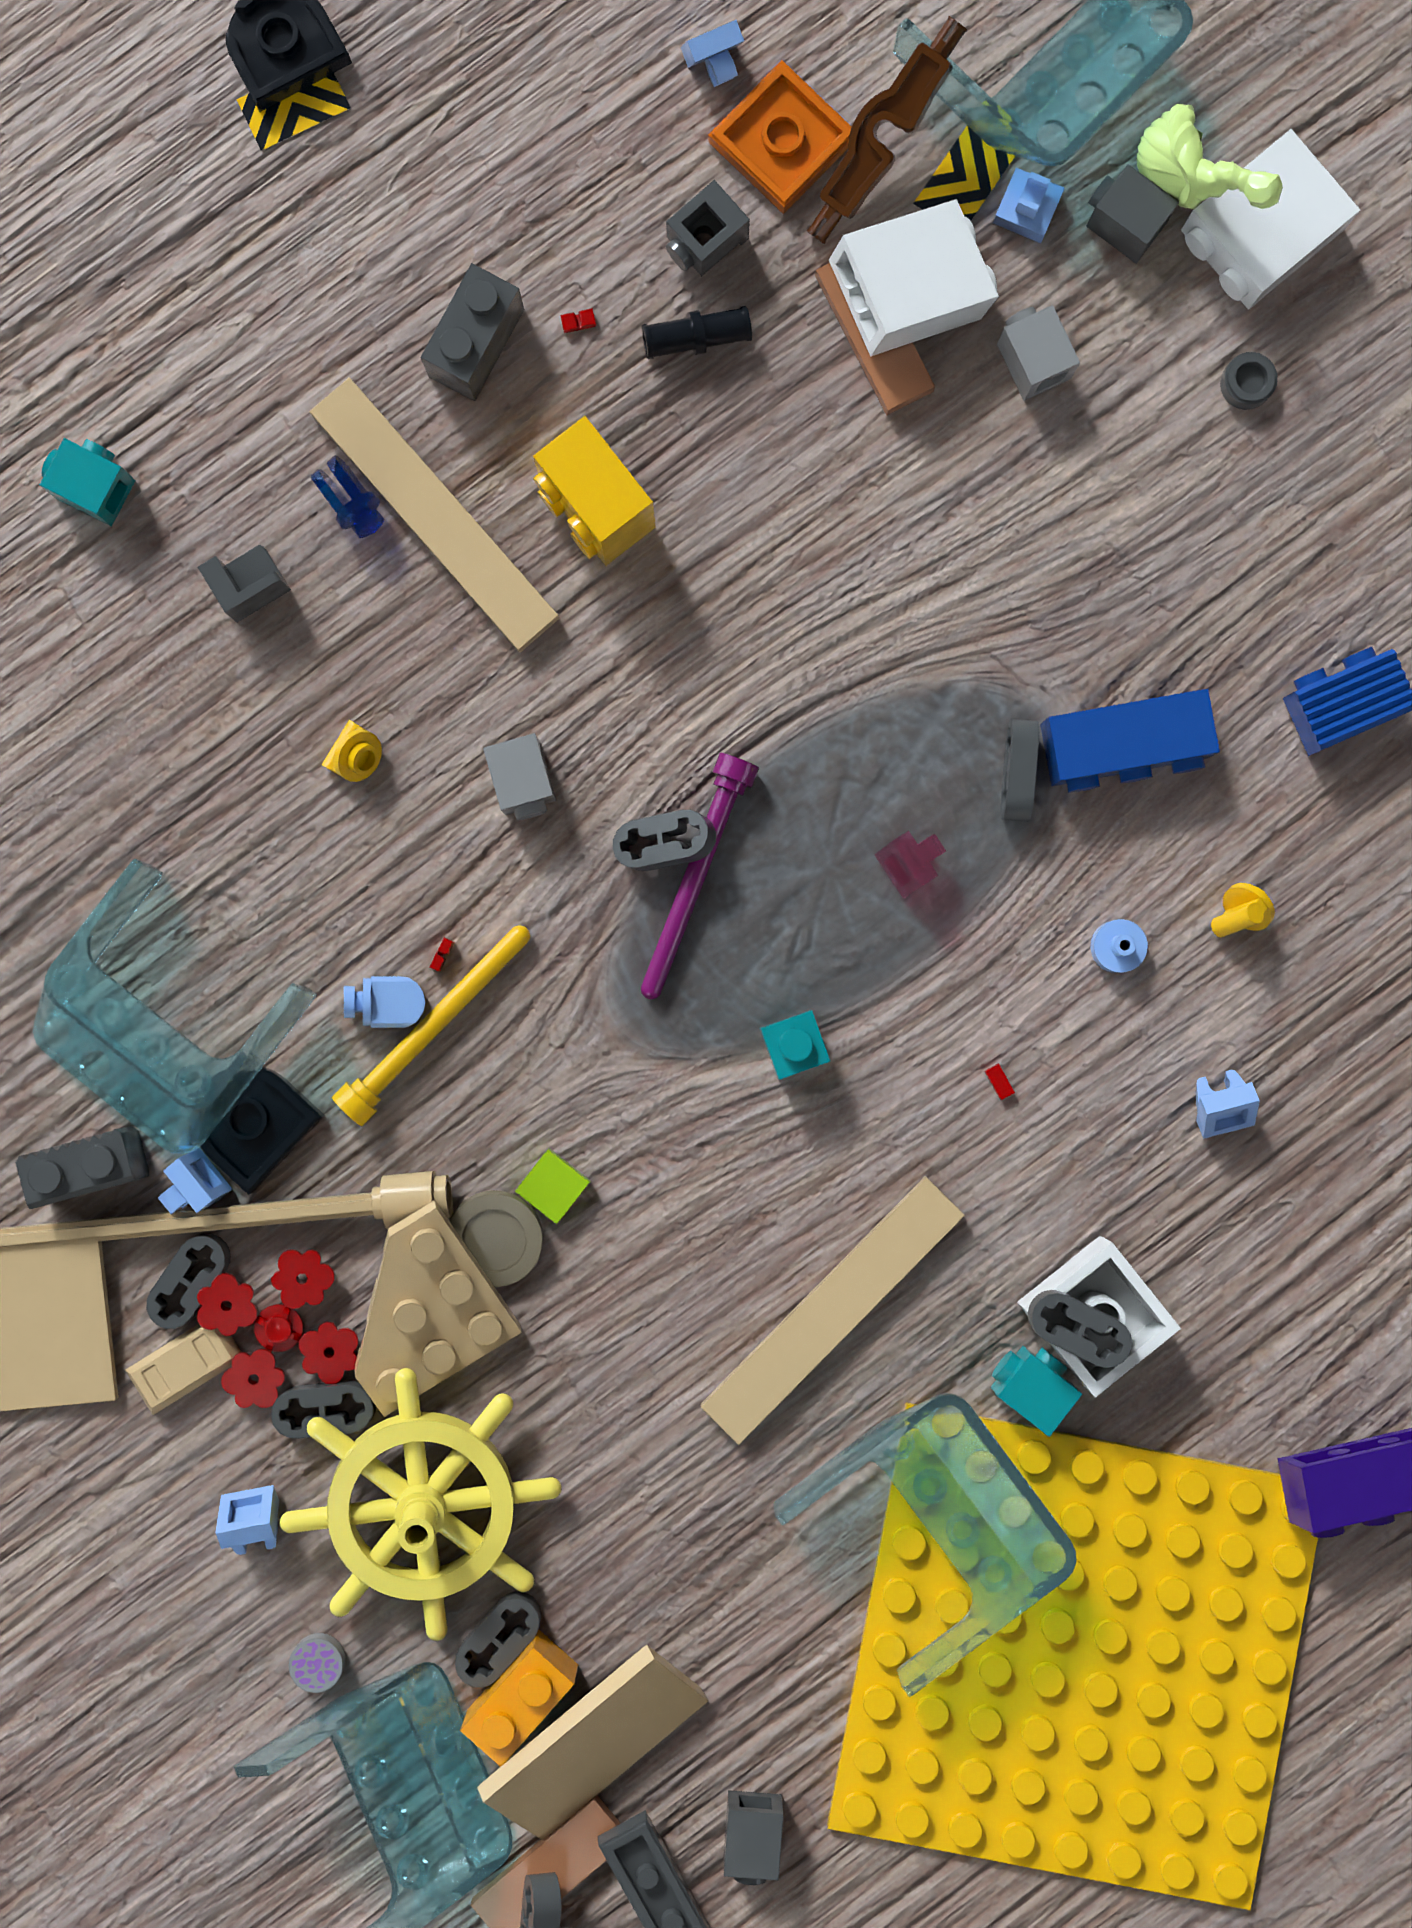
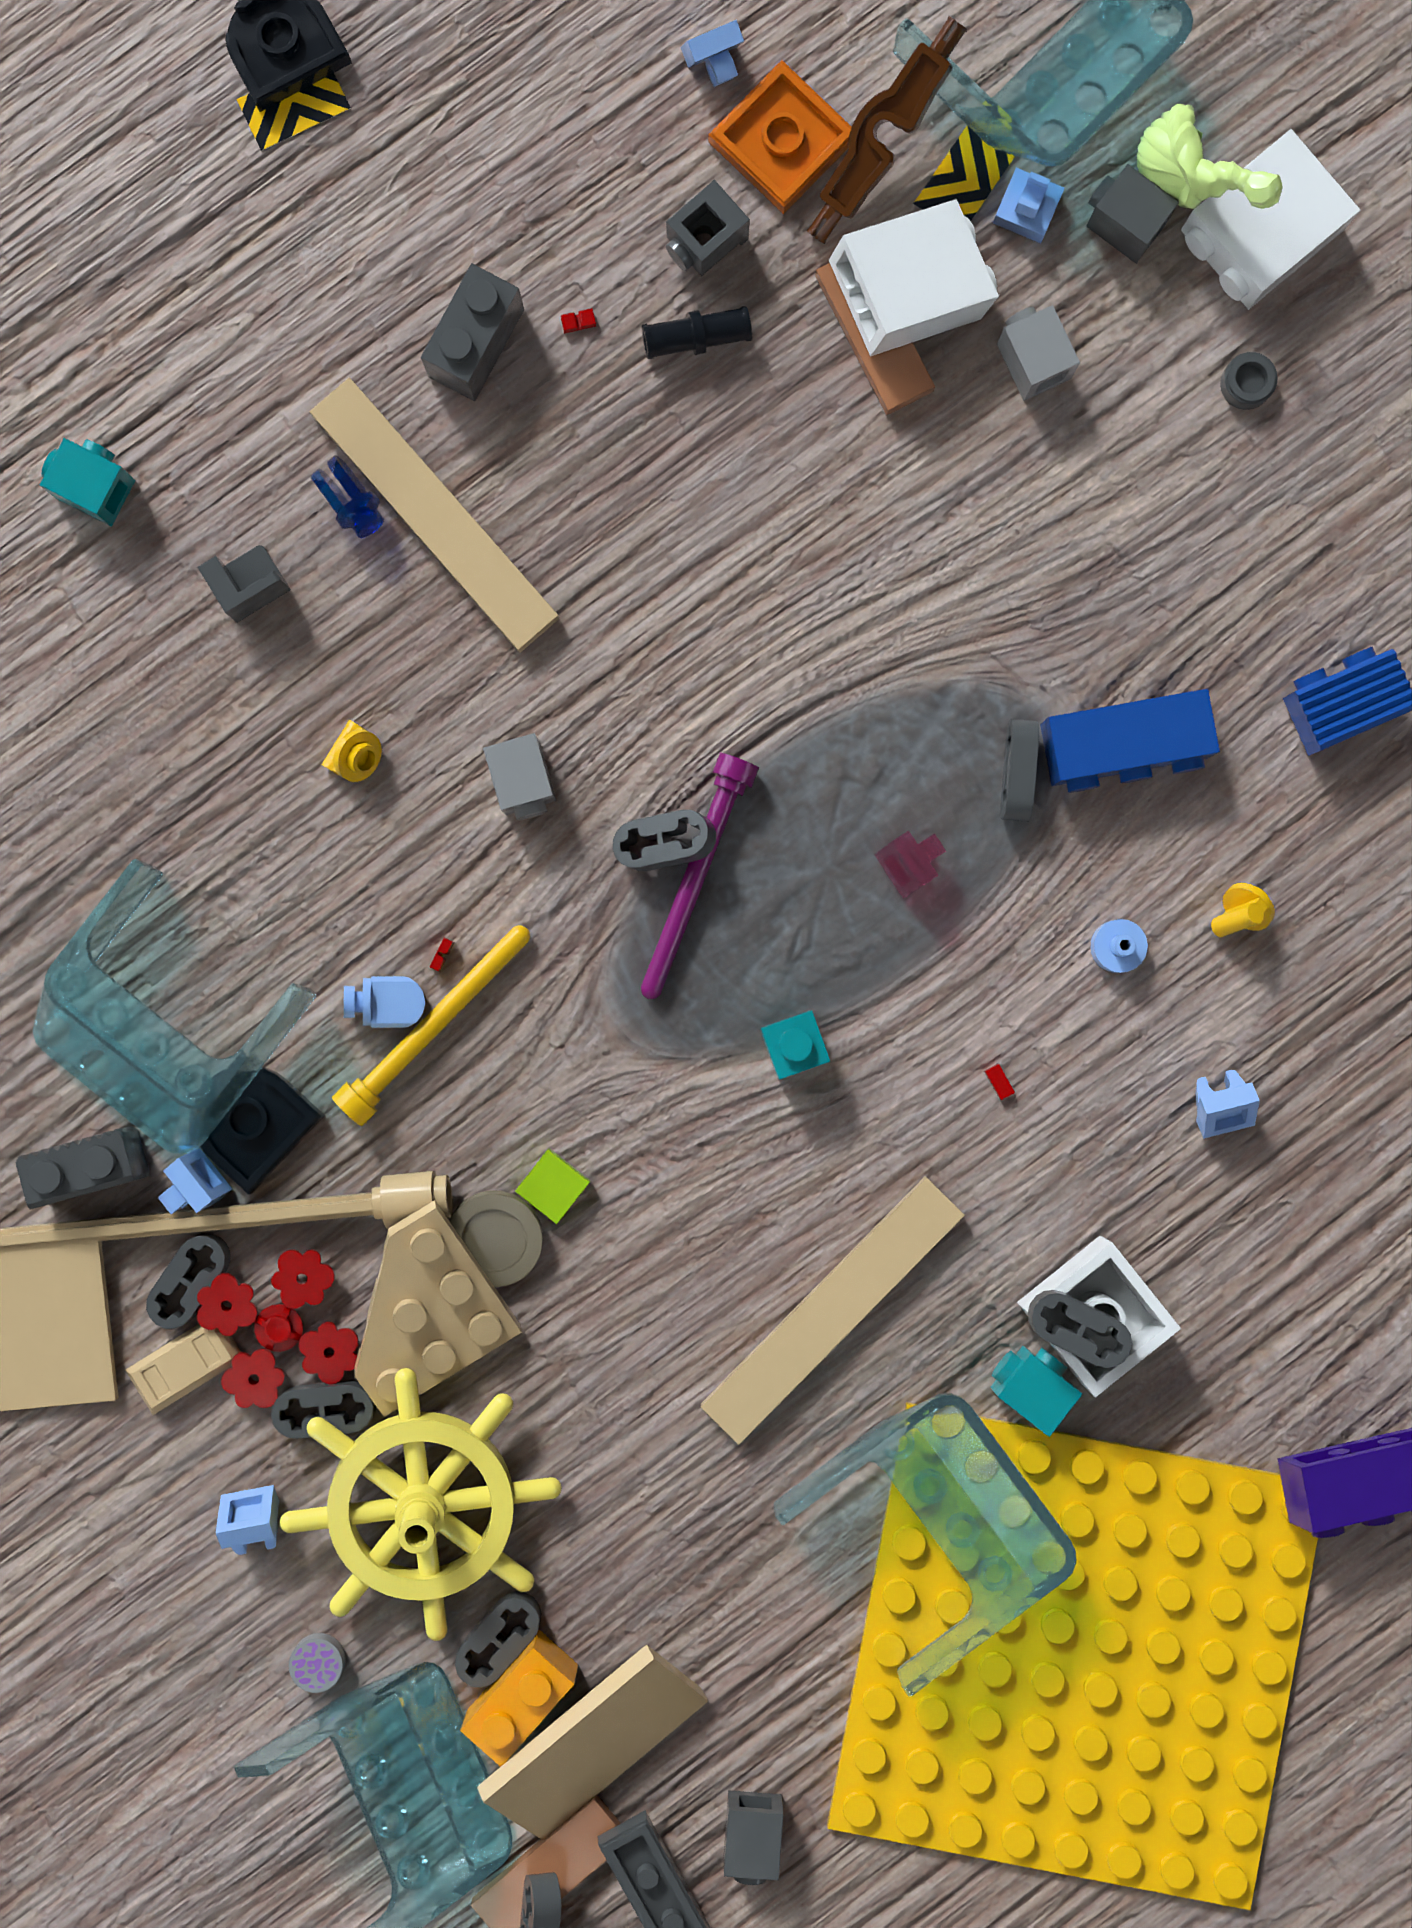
(594, 491): yellow brick -> none

